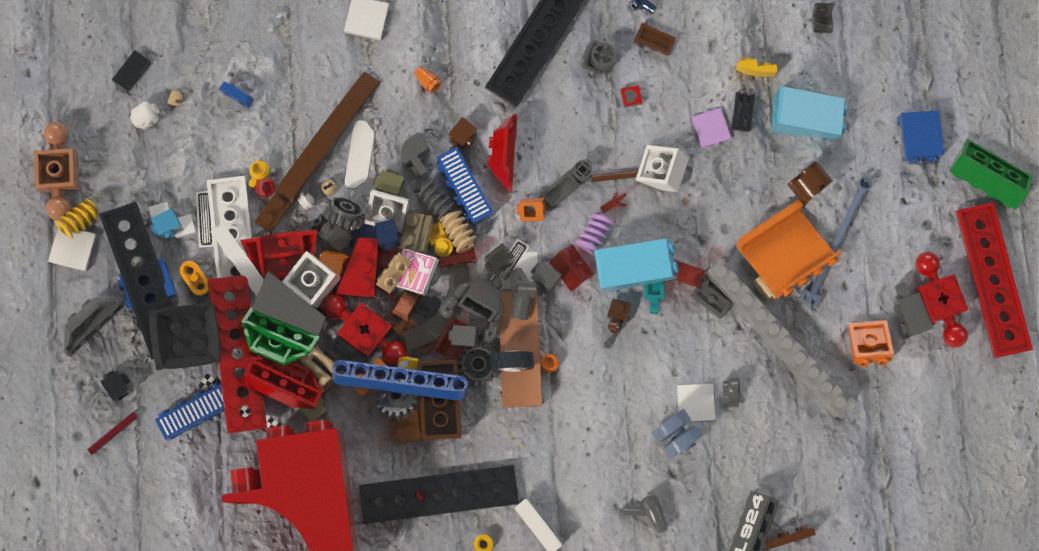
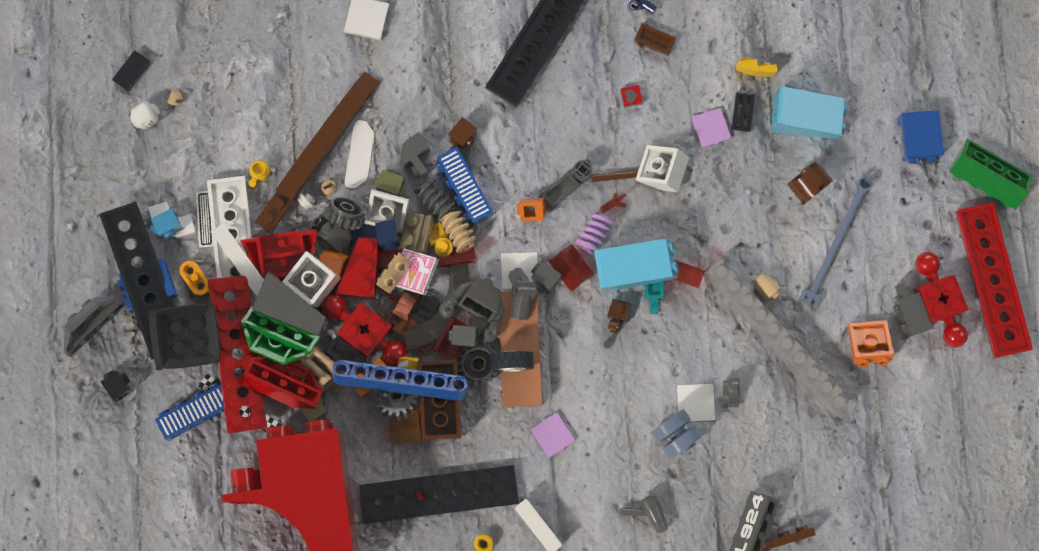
(48, 162): nougat brick -> none
(73, 252): white tile -> none
(77, 218): yellow piece -> none
(112, 433): dark red piece -> none
(236, 94): blue beam -> none
(265, 187): red tile -> none
(427, 79): orange cone -> none
(499, 260): clear smoke brick -> none
(503, 152): red wedge -> none
(518, 250): sticker -> none
(549, 363): orange plate -> none
(552, 435): none -> lavender piece
(601, 57): dark grey piece -> none
(710, 299): dark grey hinge -> none
(787, 251): orange panel -> none
(822, 18): clear smoke bracket -> none

